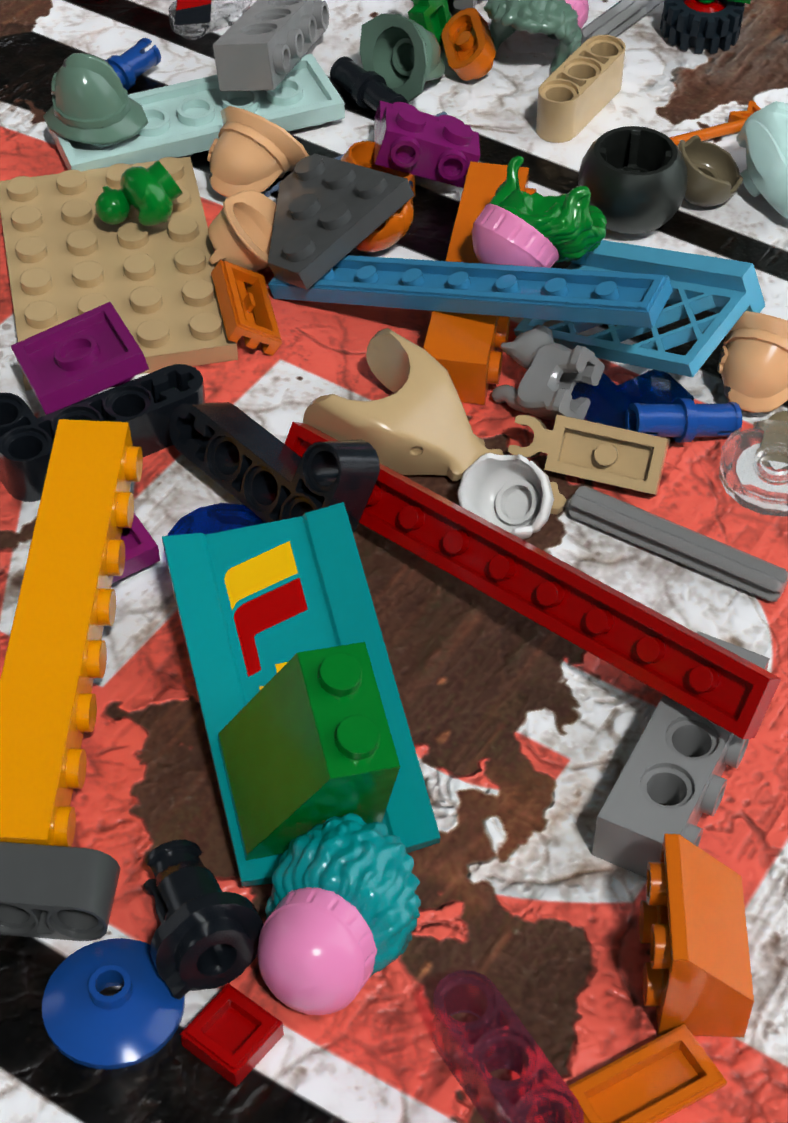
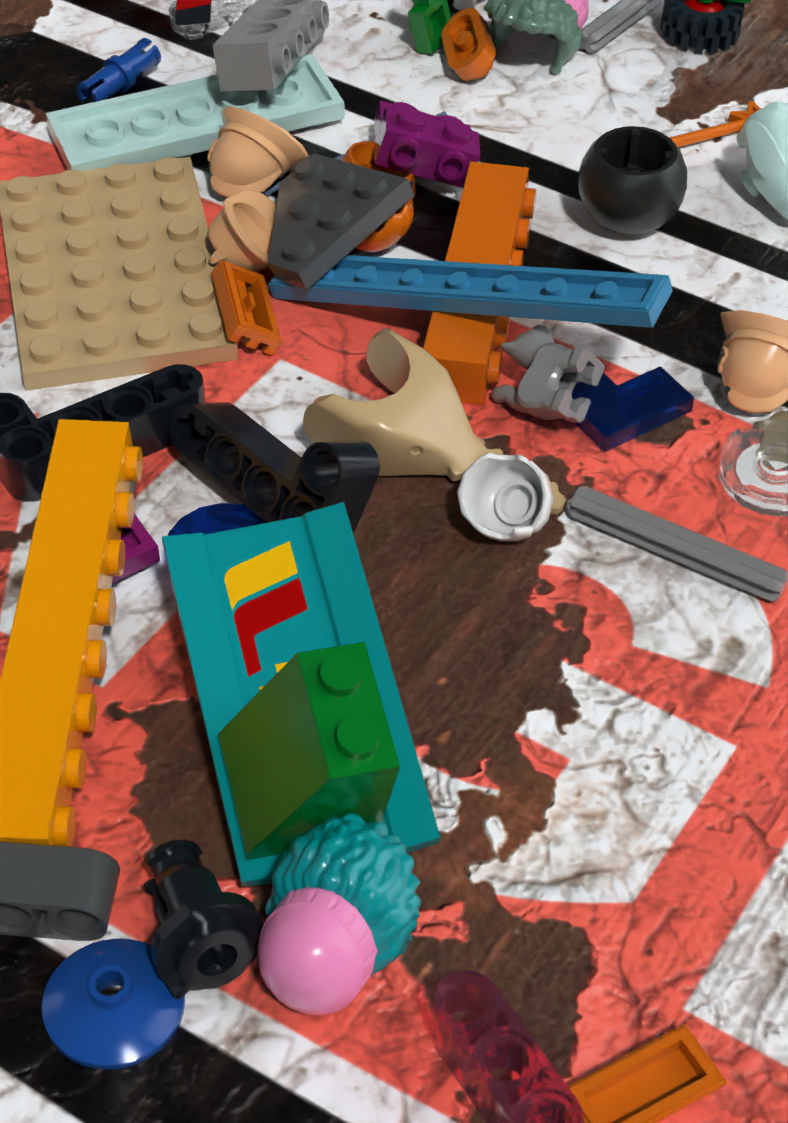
(79, 358): magenta plate -> none
(92, 103): sand green piece -> none
(147, 189): green animal -> none
(232, 1034): red tile -> none
(365, 86): black pin -> none
(401, 53): sand green piece -> none
(536, 228): hair -> none
(565, 600): red plate -> none
(580, 88): tan beam -> none
(597, 452): tan plate -> none
(674, 765): light grey brick -> none
(684, 419): blue pin -> none
(696, 943): orange slope -> none
(697, 286): medium azure fence -> none
(710, 173): dark tan hair -> none

